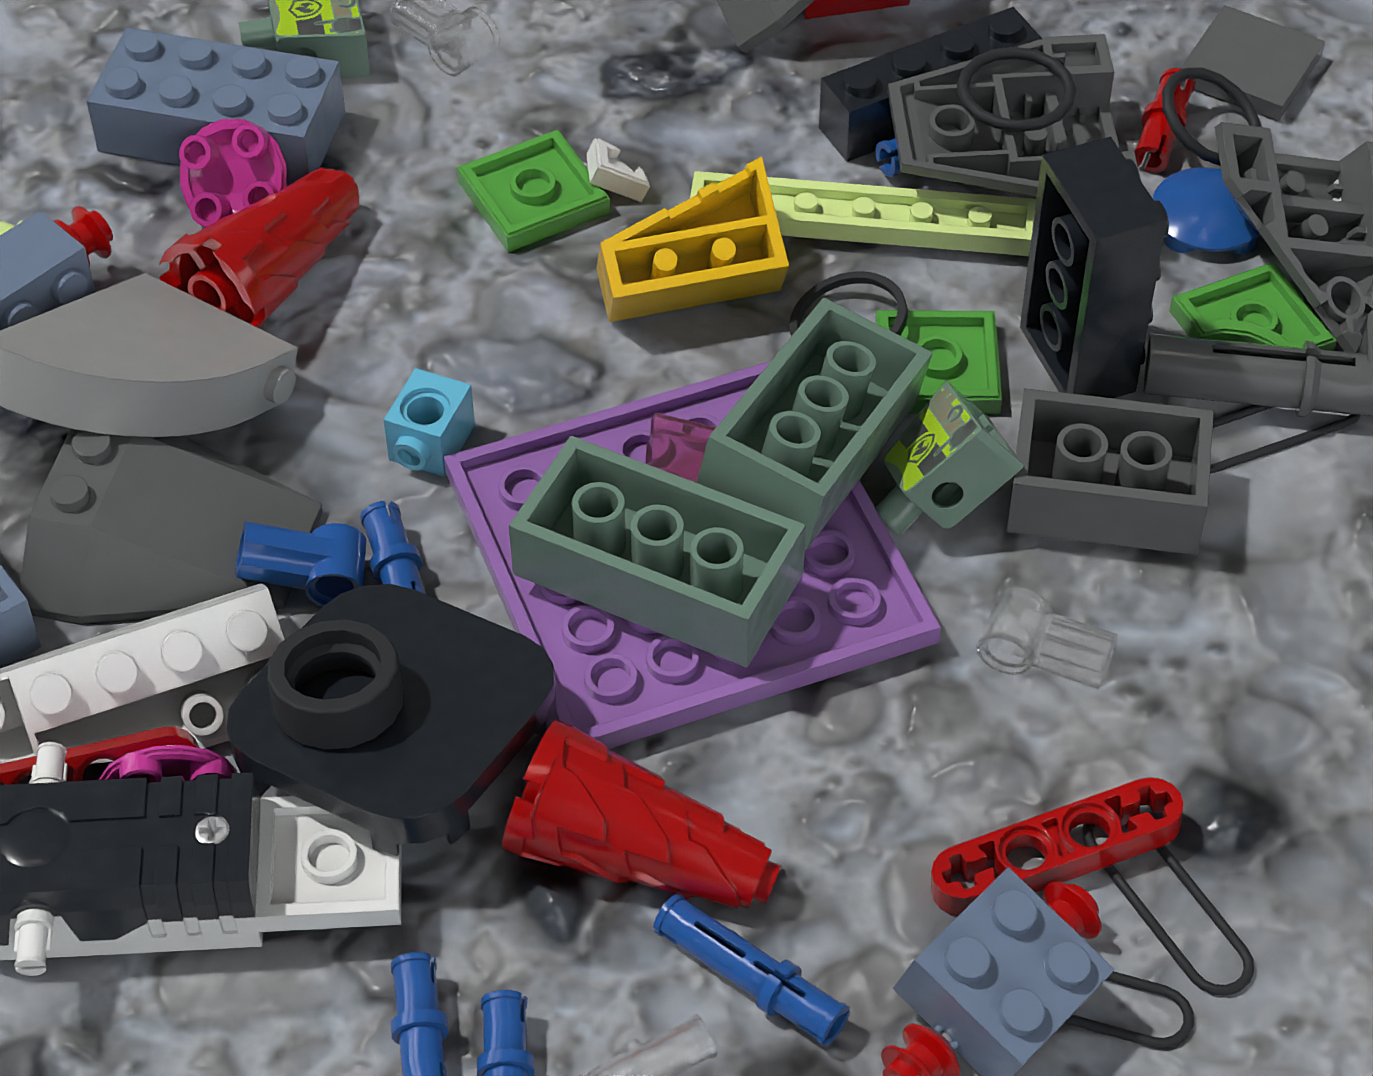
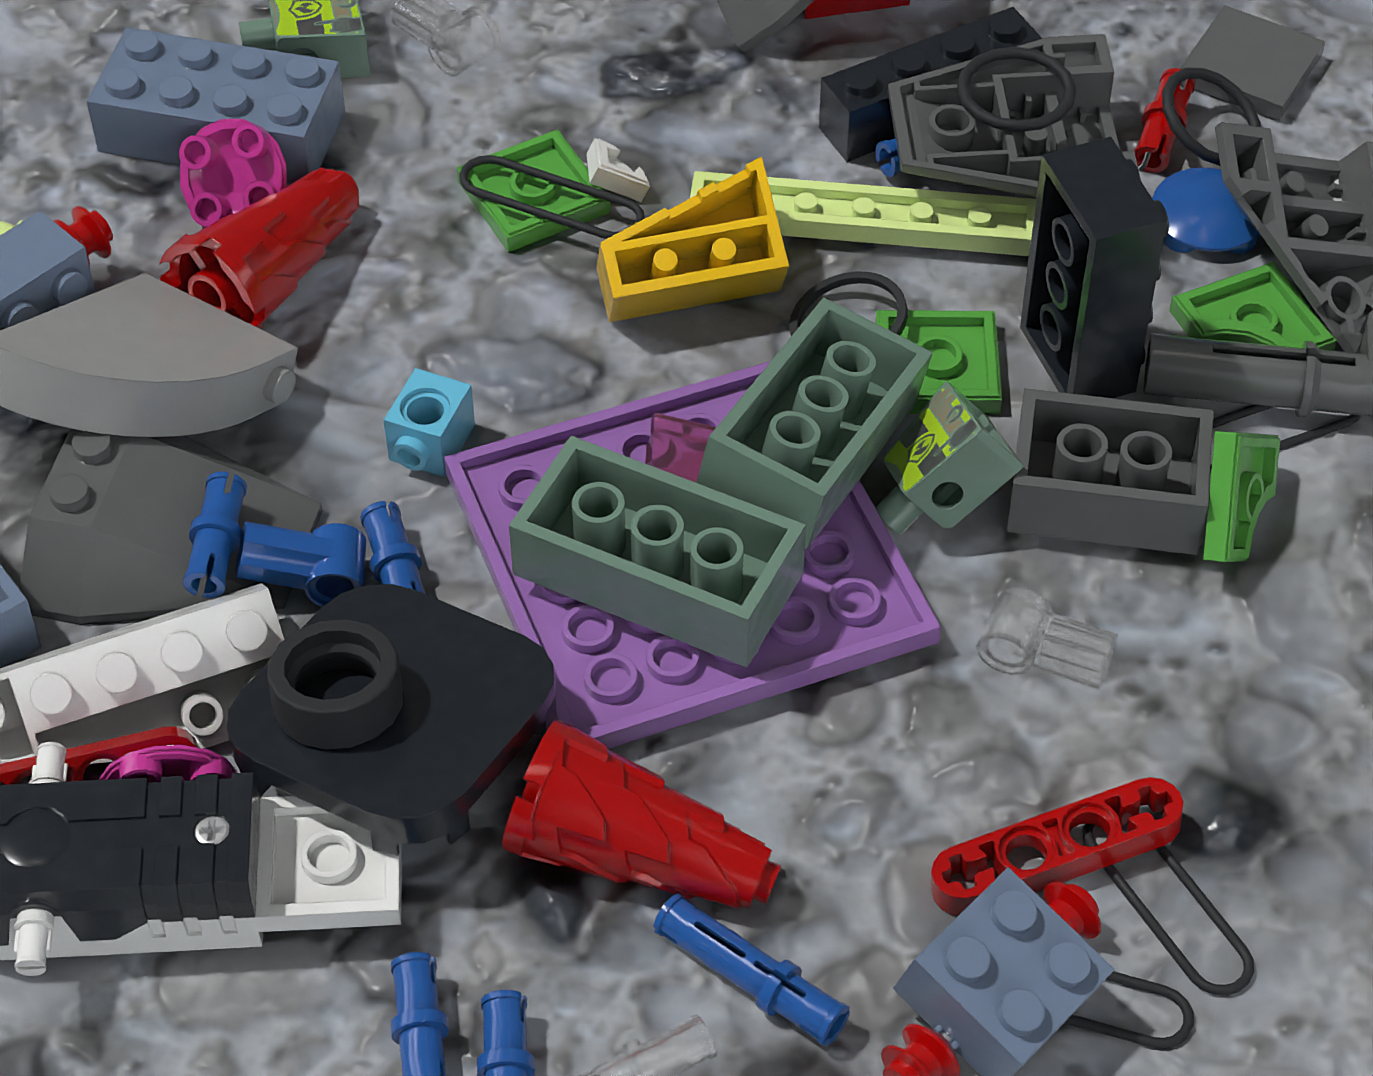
(215, 535): none -> blue pin
(490, 159): none -> black piece
(1239, 487): none -> bright green tile

